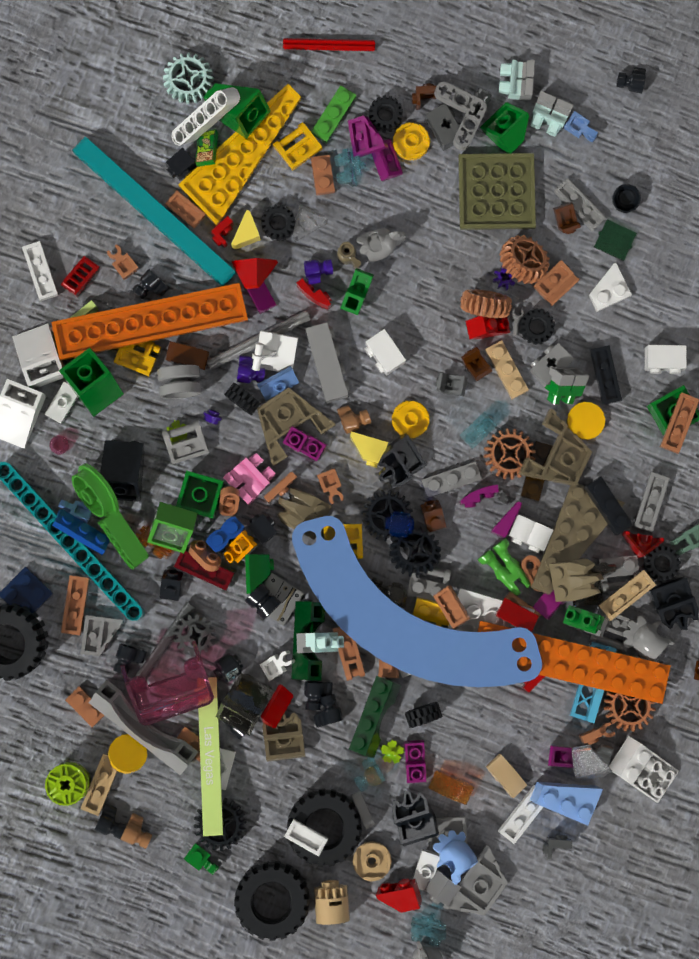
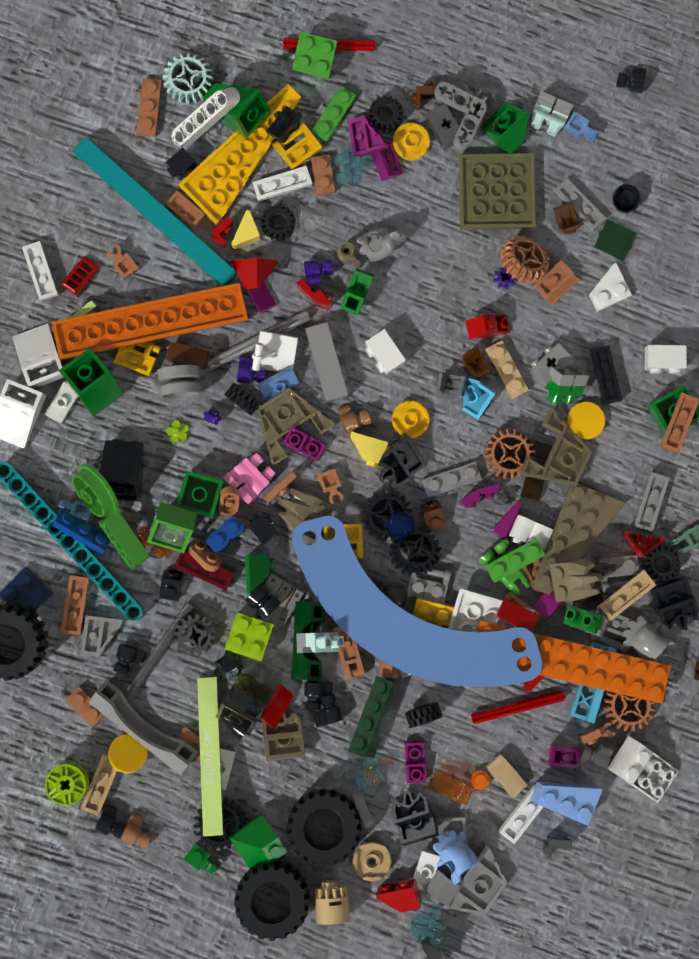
(59, 445): clear pink plate -> none
(149, 107): none -> nougat plate
(150, 282): black piece -> none
(171, 695): clear pink windscreen -> none
(186, 448): light grey plate -> none
(207, 148): tile -> none
(239, 547): light orange hips -> none
(249, 636): none -> lime brick
(257, 843): none -> green slope
(276, 665): white plate -> none
(282, 183): none -> white plate
(284, 123): none -> black hips
(306, 837): white tile -> none
(314, 55): none -> bright green brick
(391, 752): lime plant -> none
(451, 607): nougat plate -> none
(476, 397): none -> medium azure slope
(478, 430): clear light blue hips -> none
(480, 780): none -> orange plate
(486, 303): nougat gear -> none
(515, 560): none -> bright green plate
(516, 321): light grey hand -> none
(517, 707): none -> red axle
(520, 81): light aqua hips -> none
(544, 318): black tyre -> none
(588, 764): clear slope -> none
(608, 505): black plate -> none

